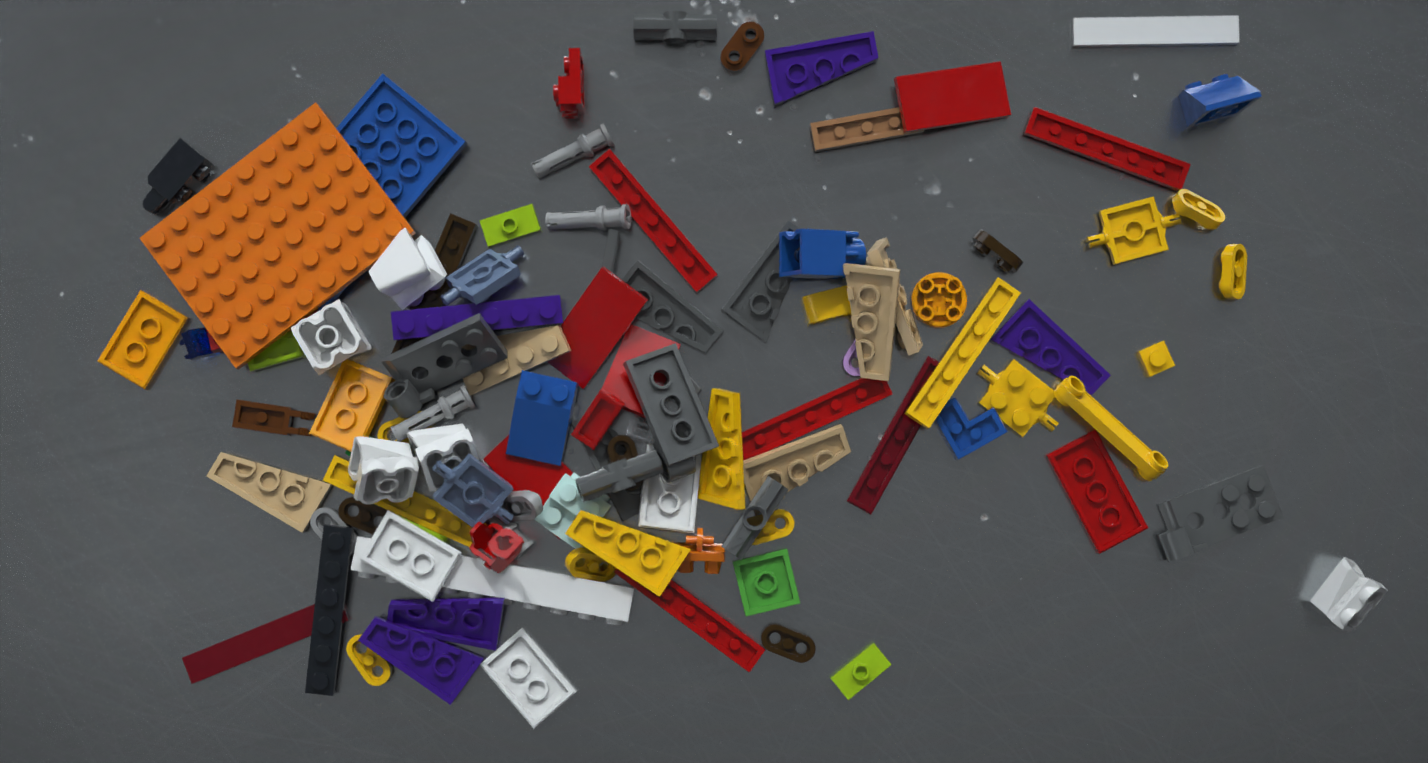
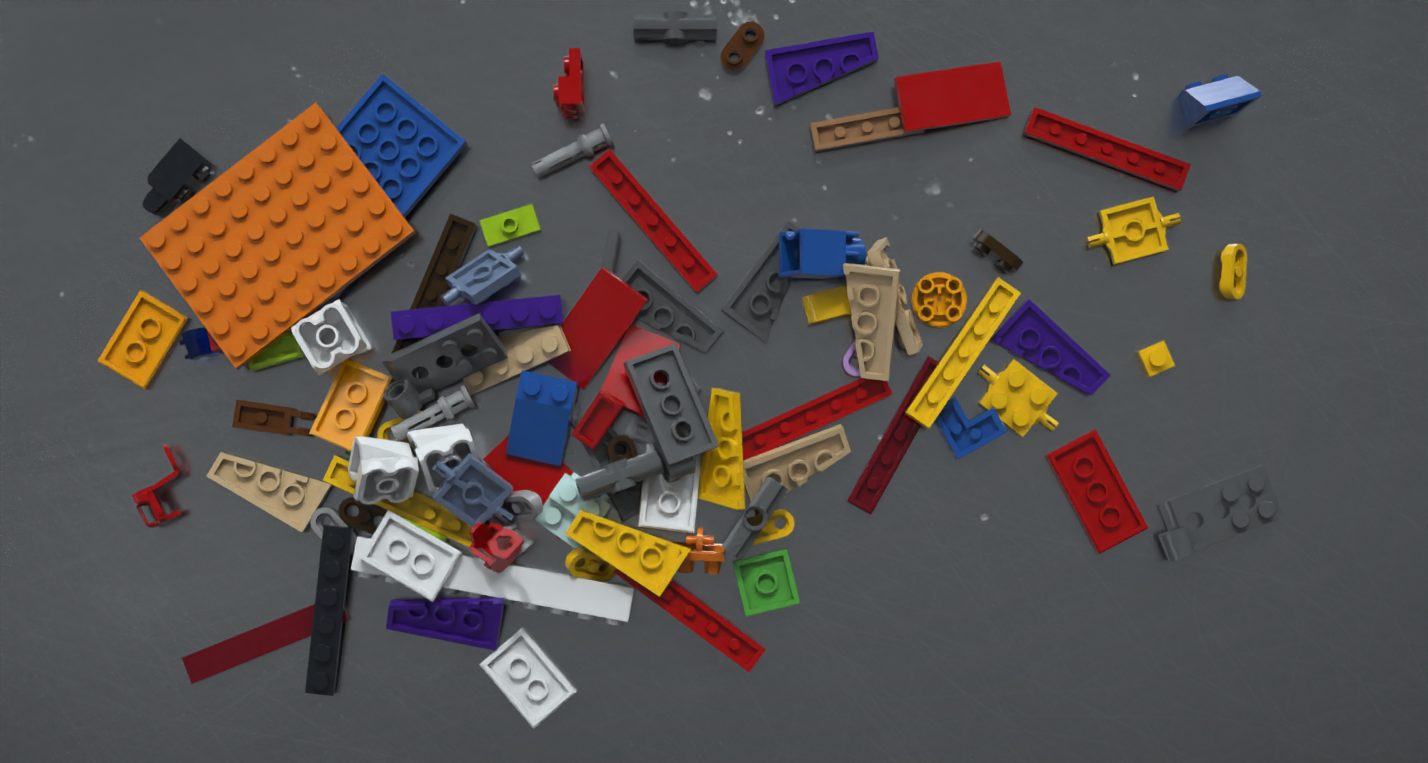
(148, 497): none -> red piece
(367, 661): yellow plate -> none
(408, 270): white piece -> none
(425, 659): dark purple wing -> none
(600, 218): light grey pin -> none
(787, 644): dark brown plate -> none
(860, 671): lime plate -> none
(1148, 463): yellow piece -> none
(1155, 31): white tile -> none
(1198, 209): yellow plate -> none
(1348, 595): white piece -> none

